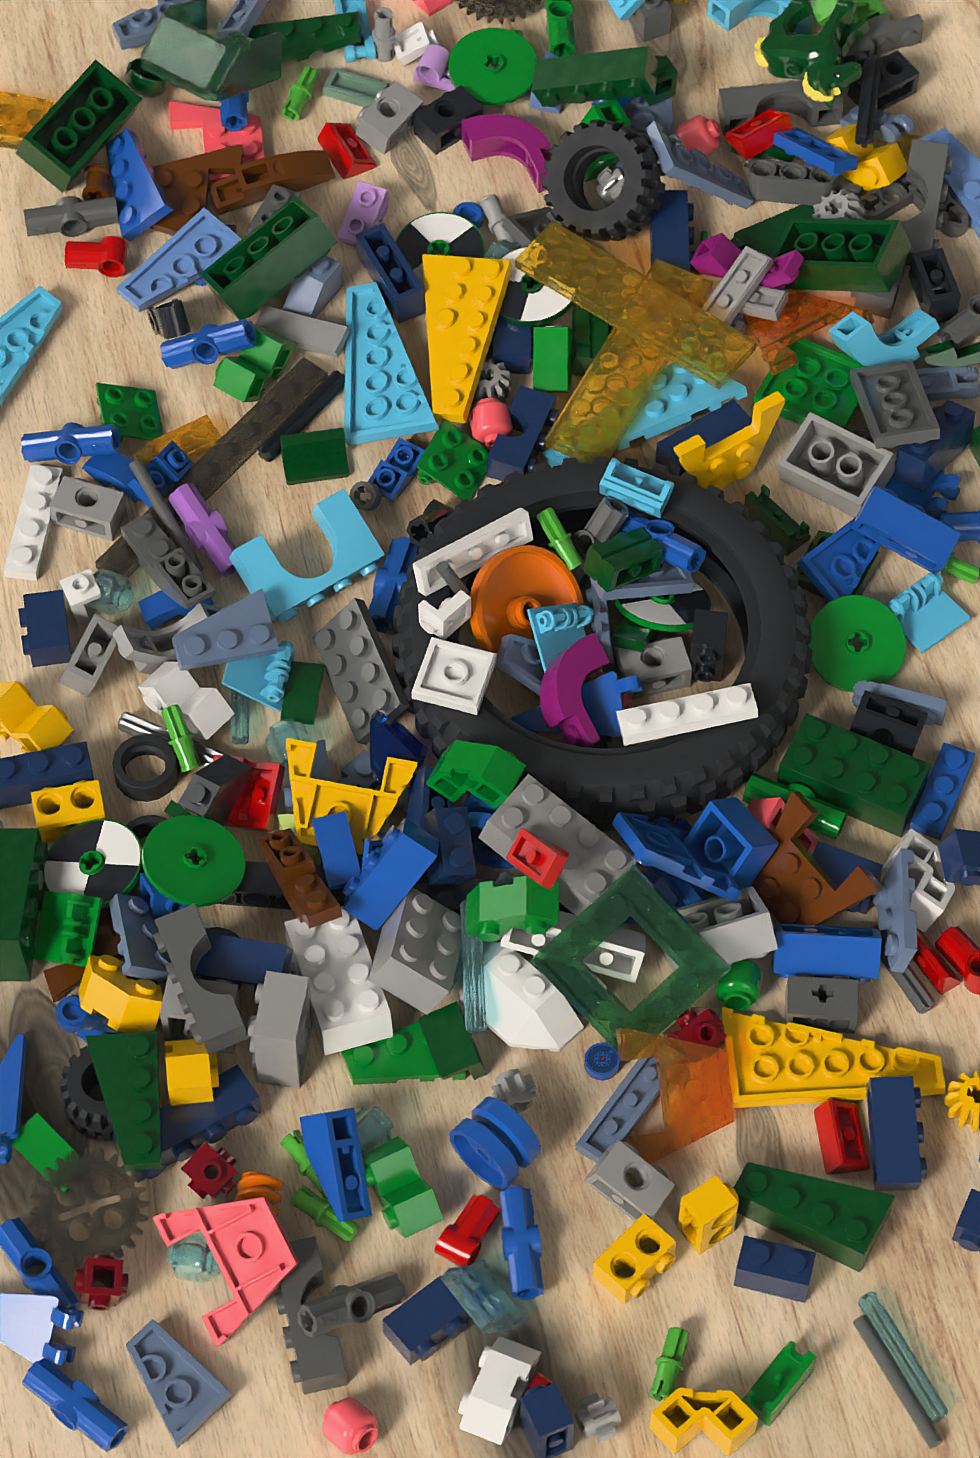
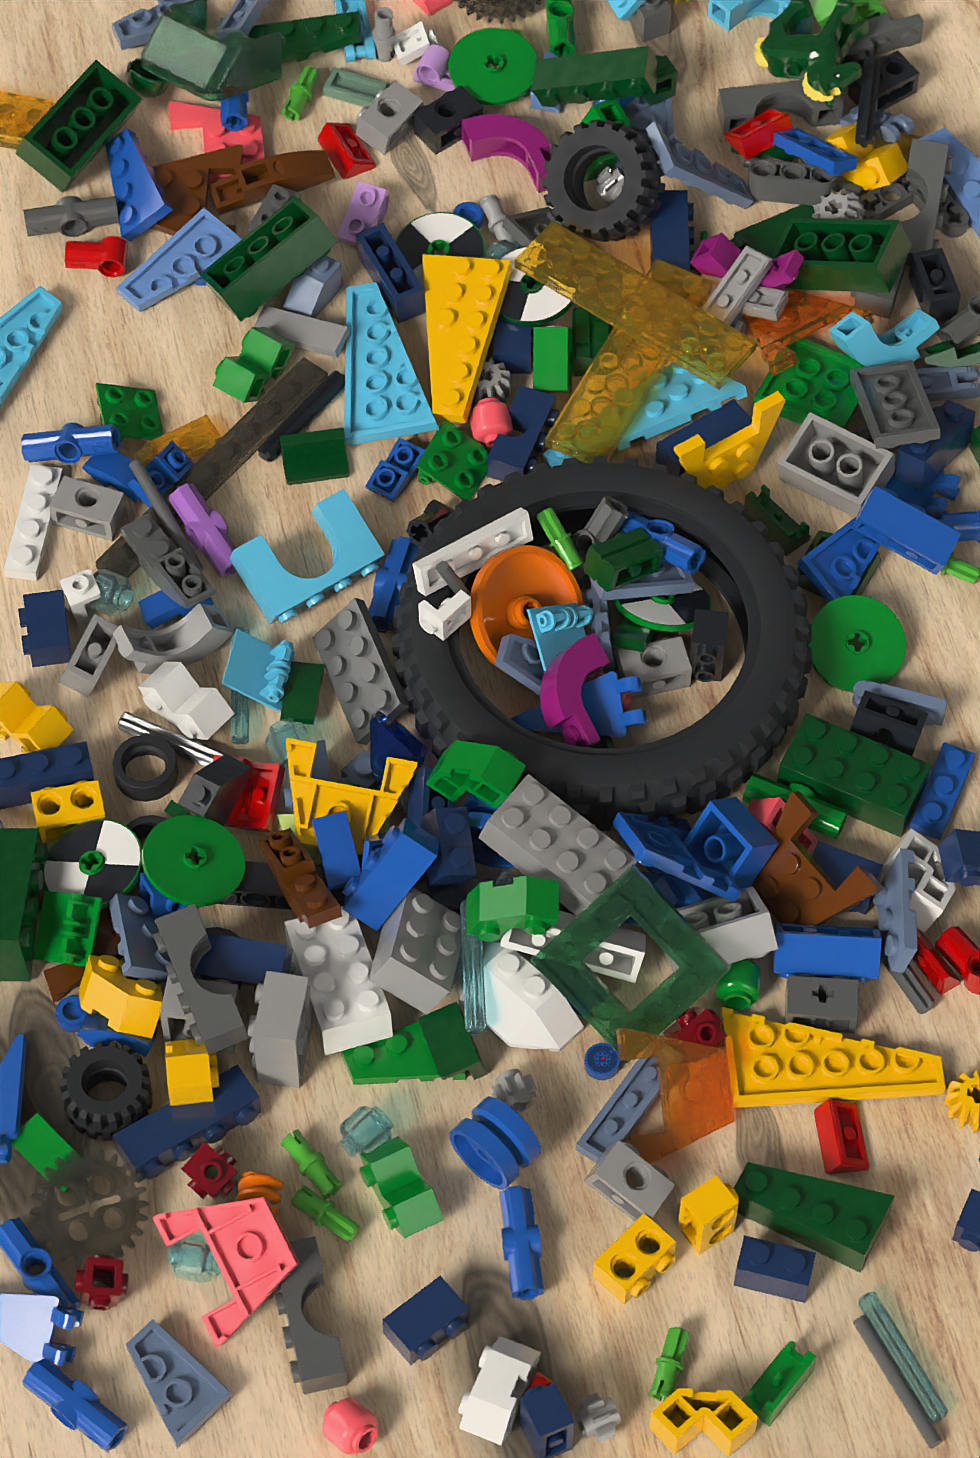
(97, 179): reddish brown bush -> none
(131, 1091): dark green wing -> none
(169, 319): black piece -> none
(181, 738): bright green axle -> none
(208, 344): blue piece -> none
(228, 636): sand blue wing -> none
(337, 1159): blue slope -> none
(351, 1304): dark grey piece -> none
(376, 495): dark grey bush -> none
(454, 676): white tile -> none
(463, 1239): red piece -> none
(483, 1298): clear light blue plate -> none
(537, 857): red slope -> none
(636, 488): medium azure hinge -> none
(687, 714): white plate -> none
(700, 134): coral head -> none
(895, 1133): dark blue brick -> none
(927, 612): medium azure hinge -> none

